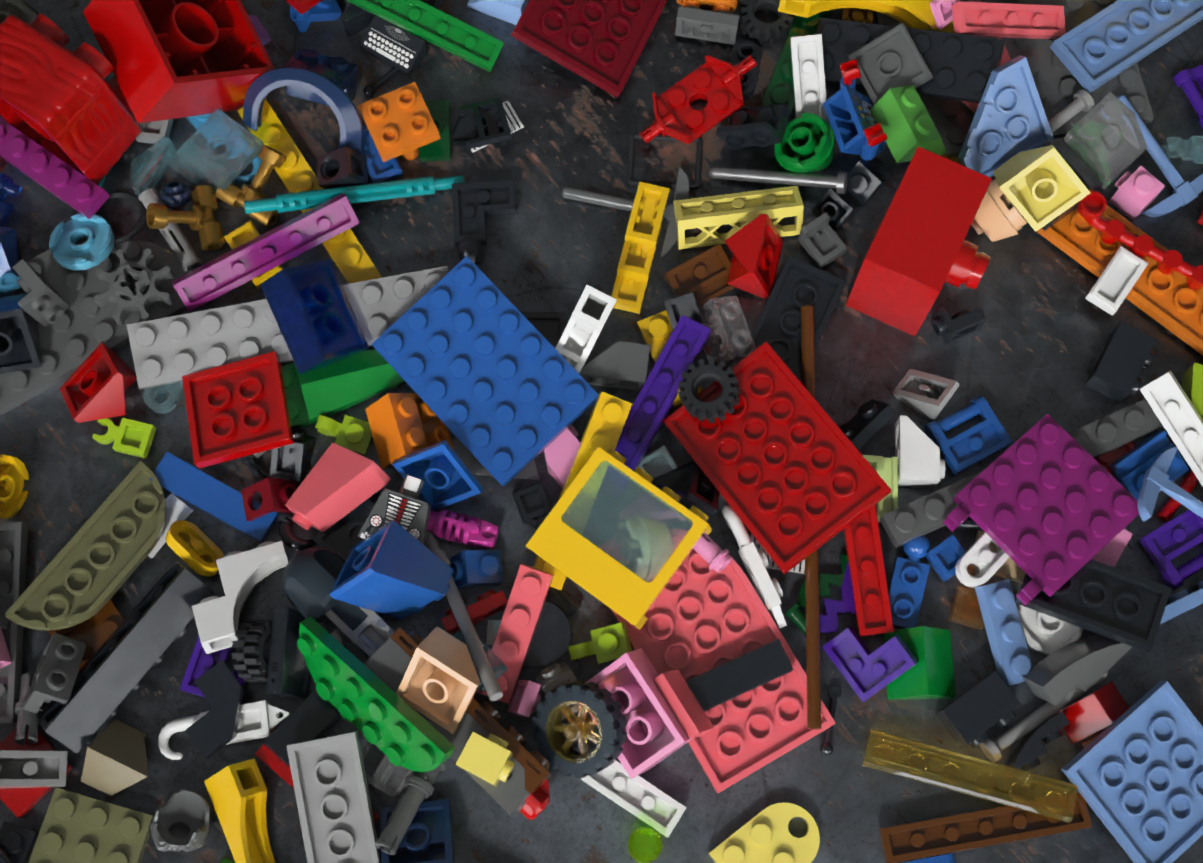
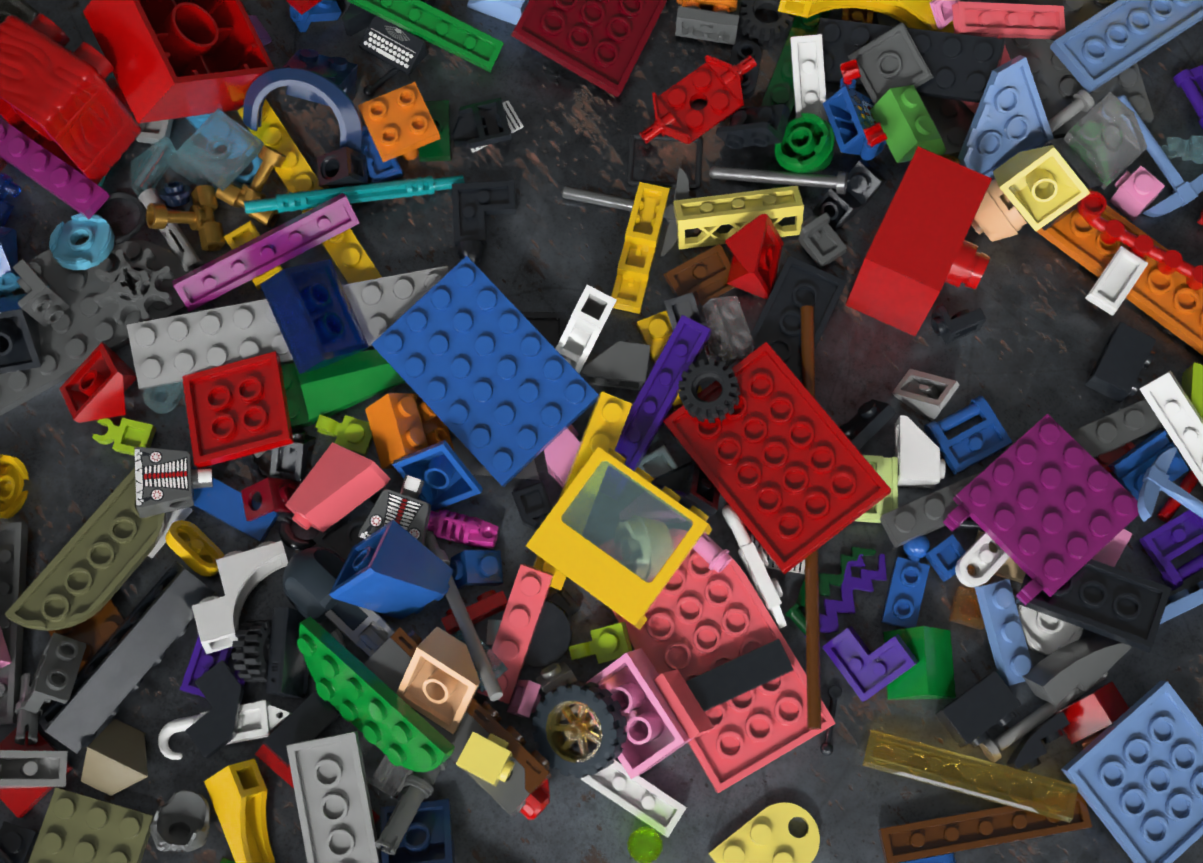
(166, 480): none -> torso
(868, 575): red plate -> none

